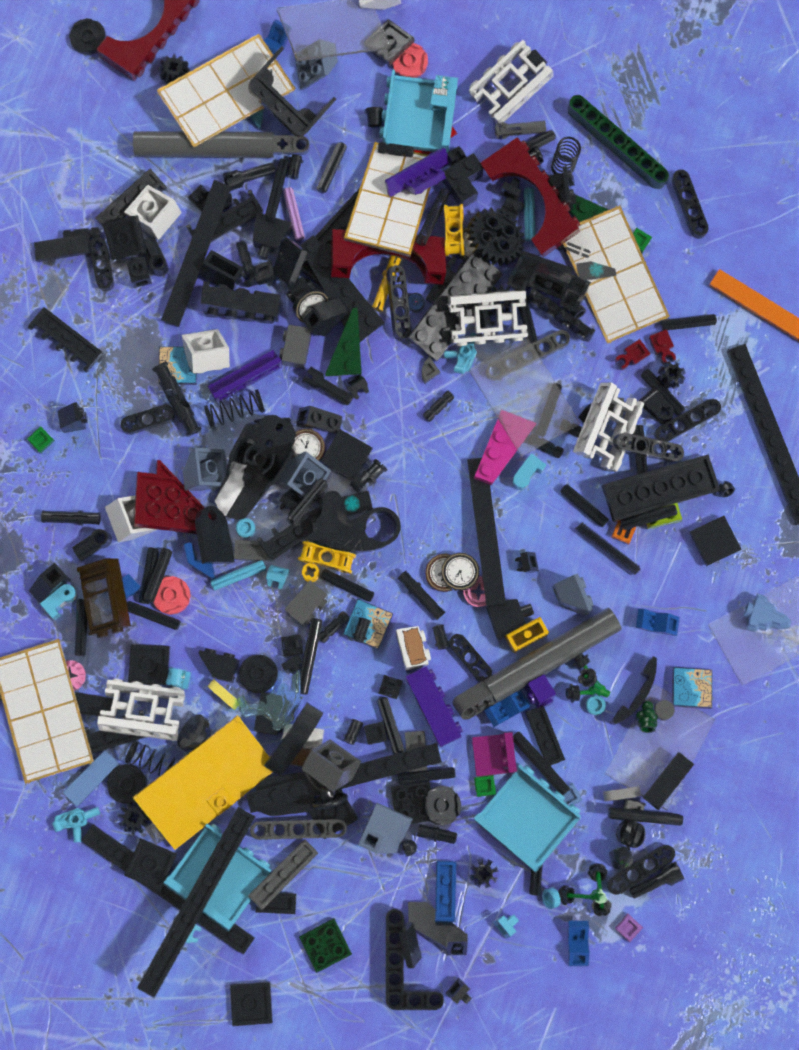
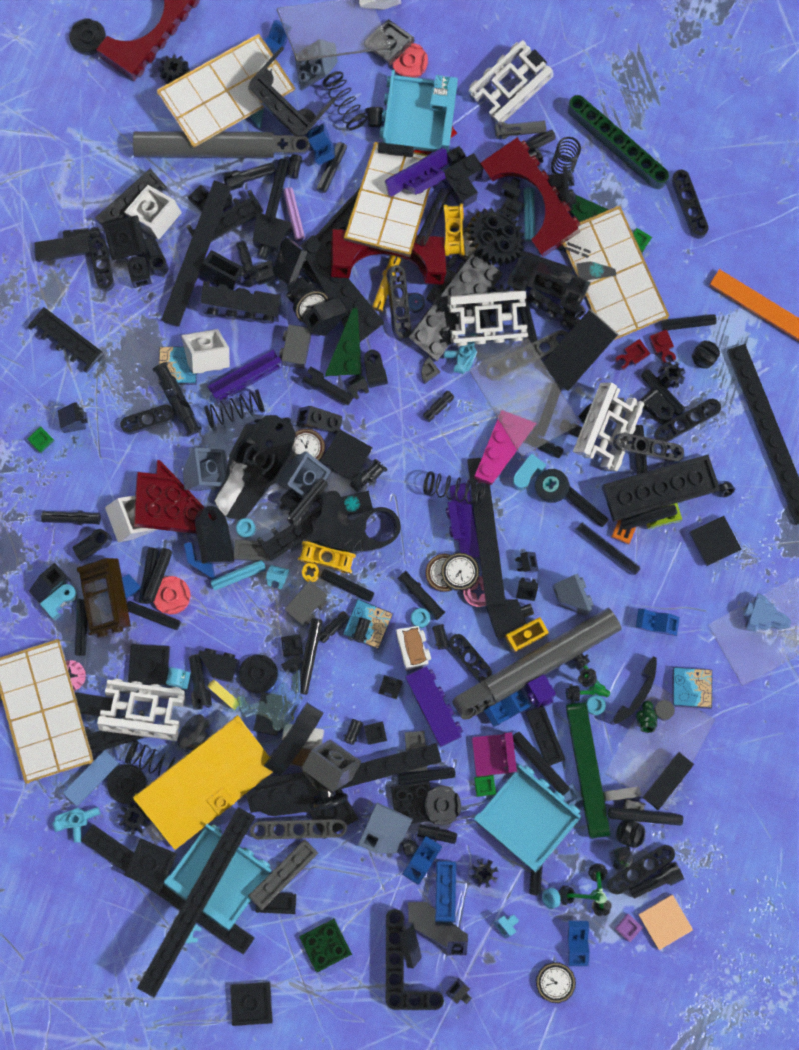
(200, 695): none -> black piece
(321, 143): none -> blue slope
(333, 84): none -> black piece
(375, 371): none -> black piece
(390, 725): black axle -> none
(420, 617): none -> medium azure tile
(422, 860): none -> blue slope
(428, 492): none -> black piece
(463, 522): none -> dark purple bracket
(527, 590): none -> black tile
(555, 982): none -> tile
(559, 490): none -> black bush
(579, 349): none -> black tile
(587, 770): none -> dark green beam
(665, 922): none -> light nougat tile
(705, 354): none -> black piece

